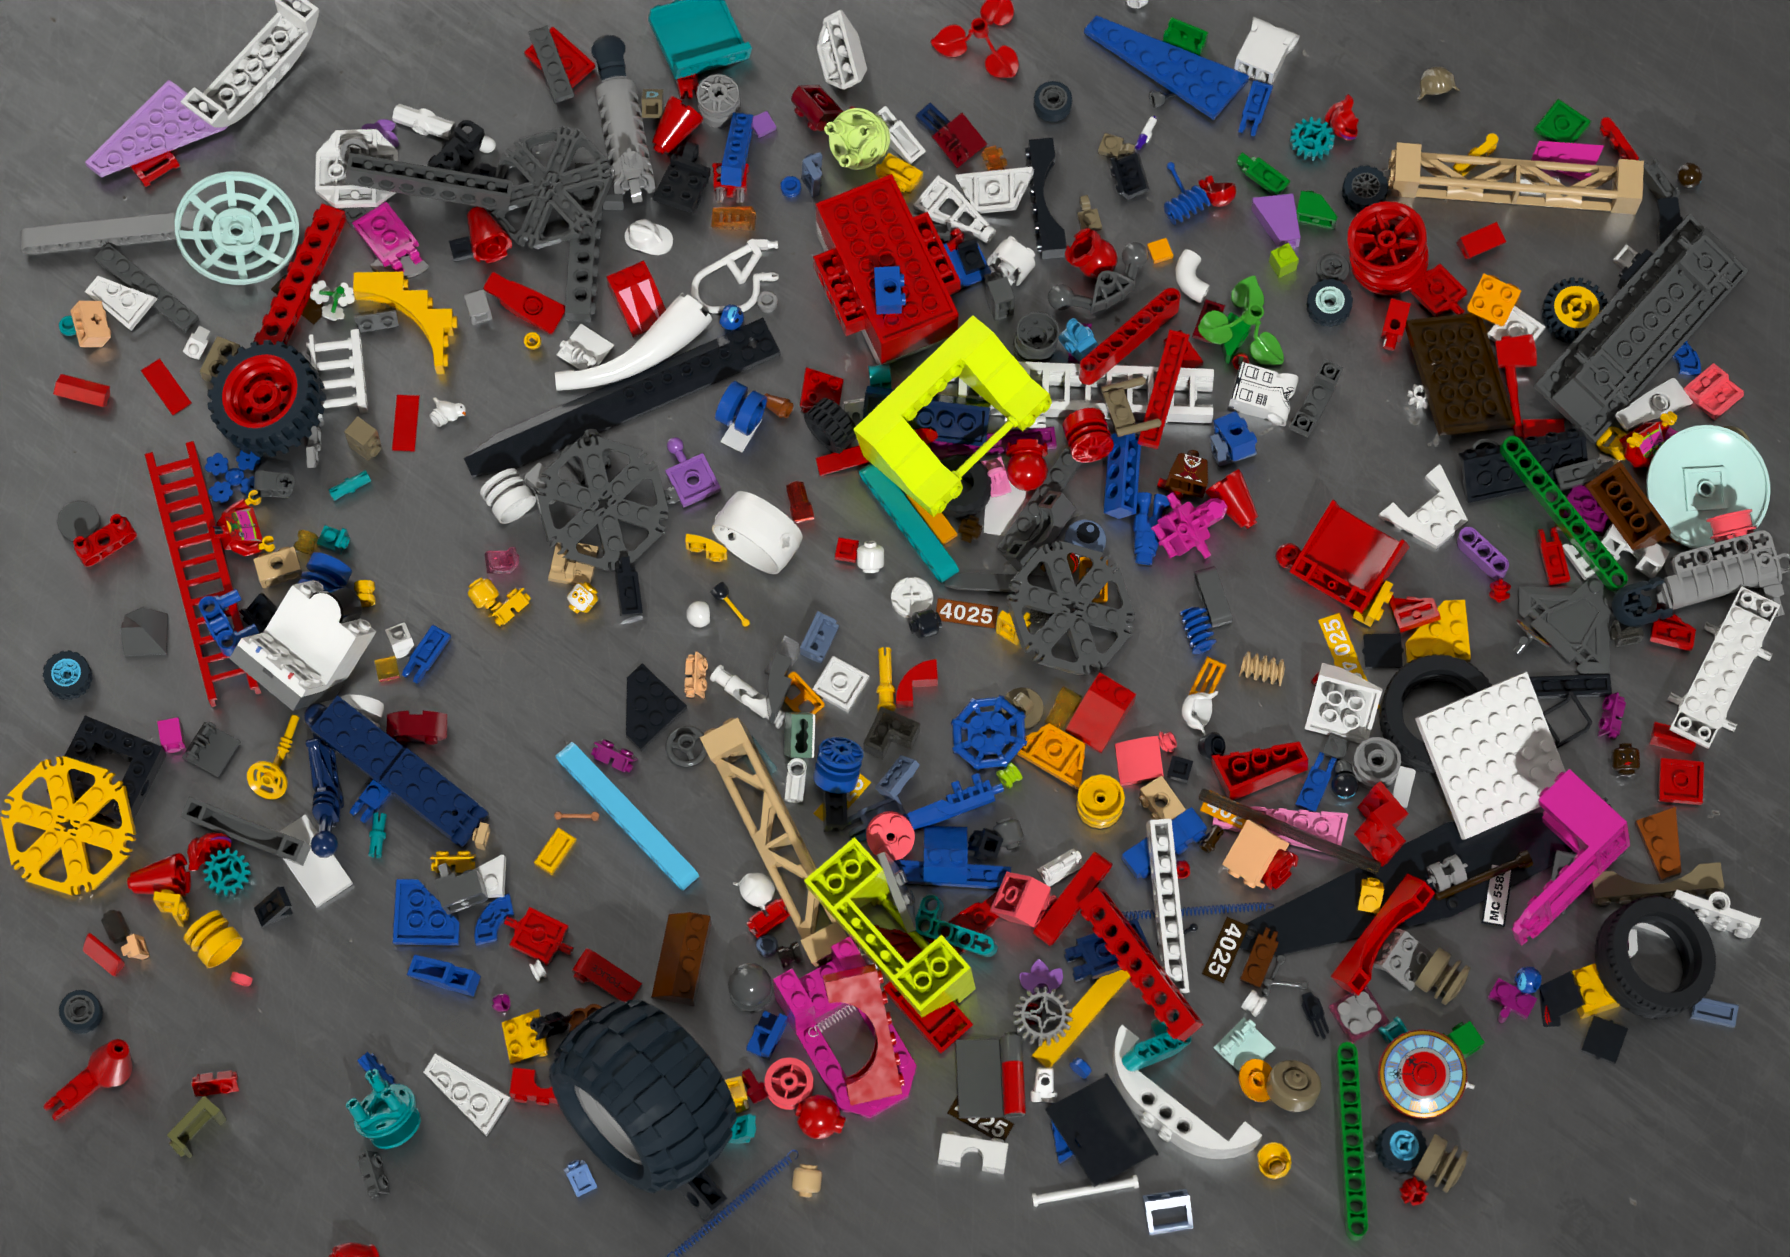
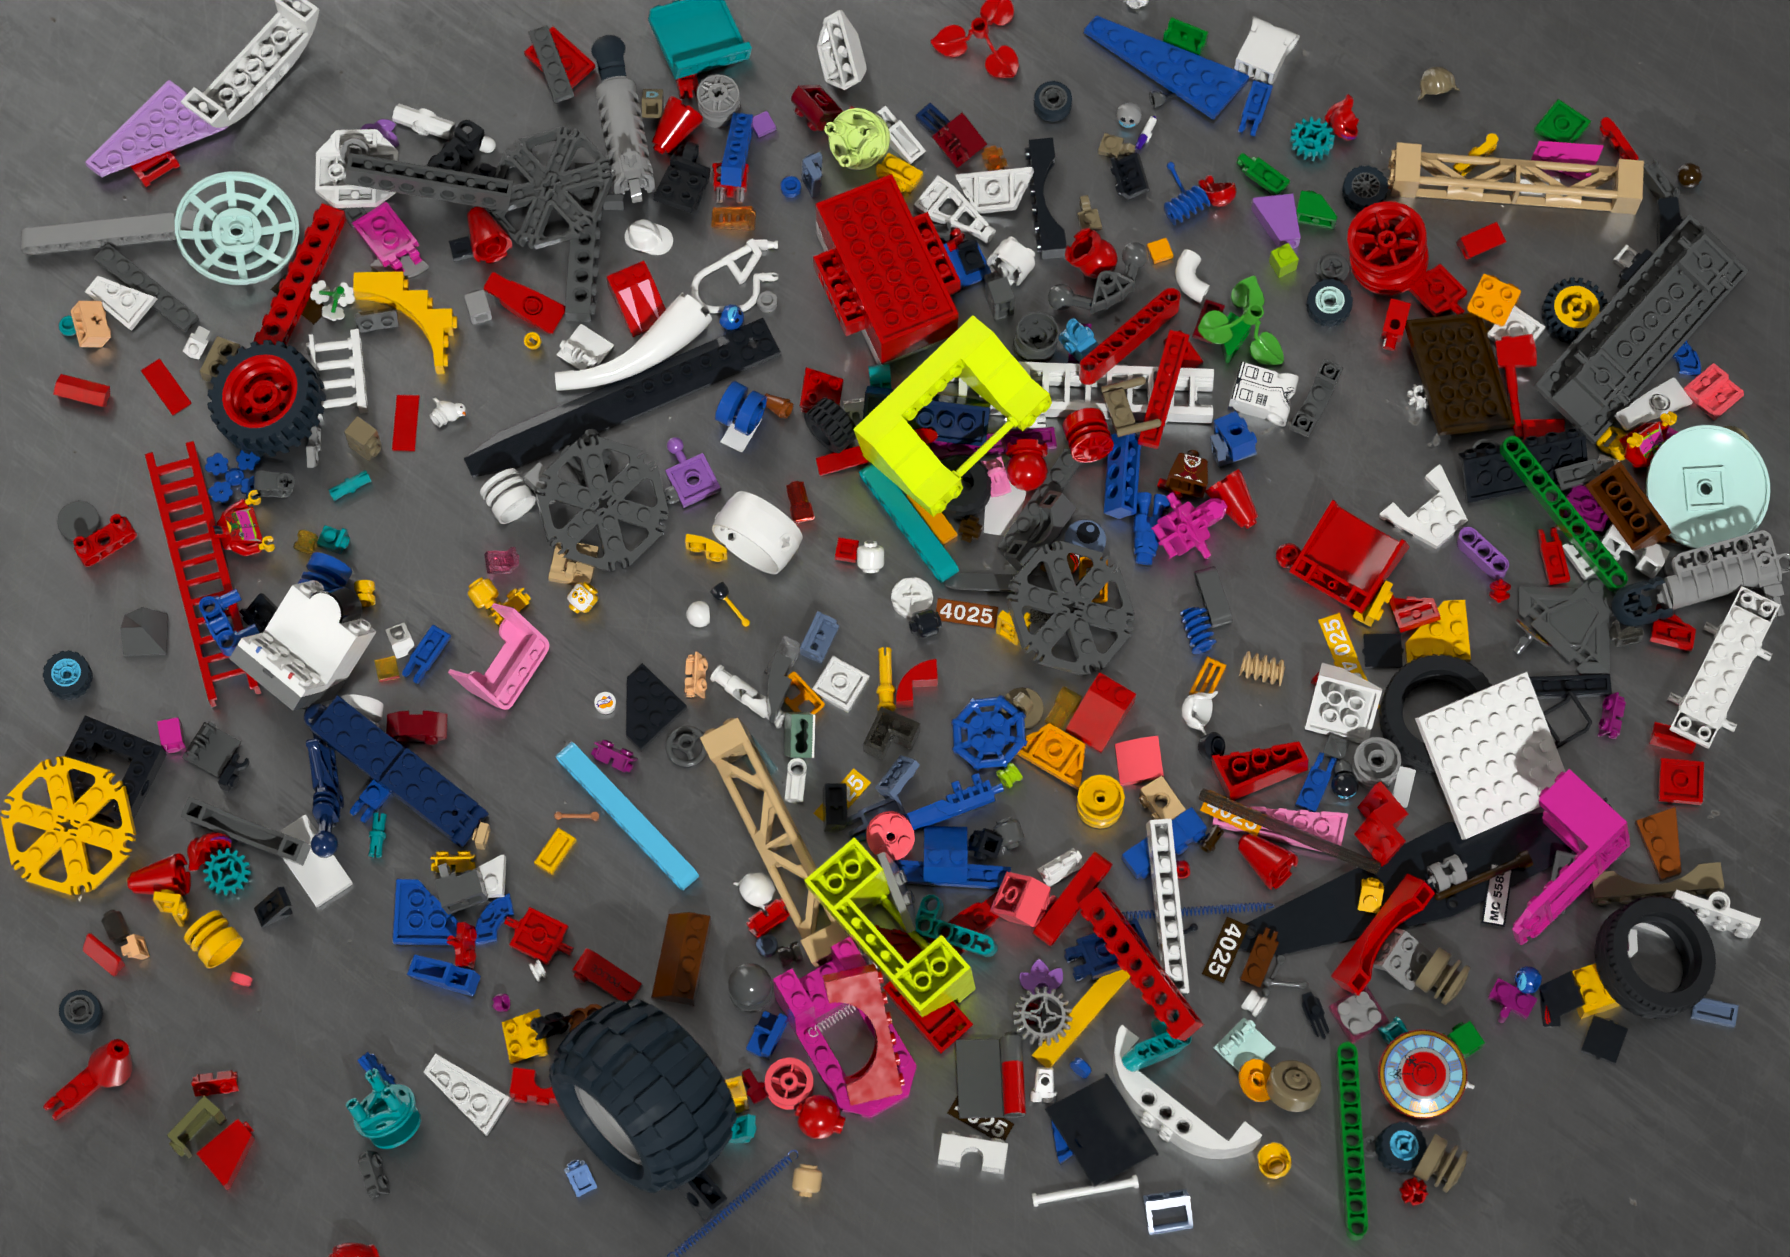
(227, 1152): none -> red slope
(230, 775): none -> black plate
(273, 773): yellow dish -> none
(288, 571): tan brick -> none
(464, 945): none -> red plate
(513, 664): none -> bright pink windscreen
(605, 703): none -> white tile
(628, 588): black hinge -> none
(838, 765): blue wheel -> none
(889, 278): blue brick -> none
(1129, 115): none -> light grey piece
(1167, 741): coral plate -> none
(1179, 769): black plate -> none
(1236, 359): red hinge -> none
(1253, 853): light nougat panel -> none
(1625, 759): dark brown head -> none
(1730, 525): coral wheel -> none

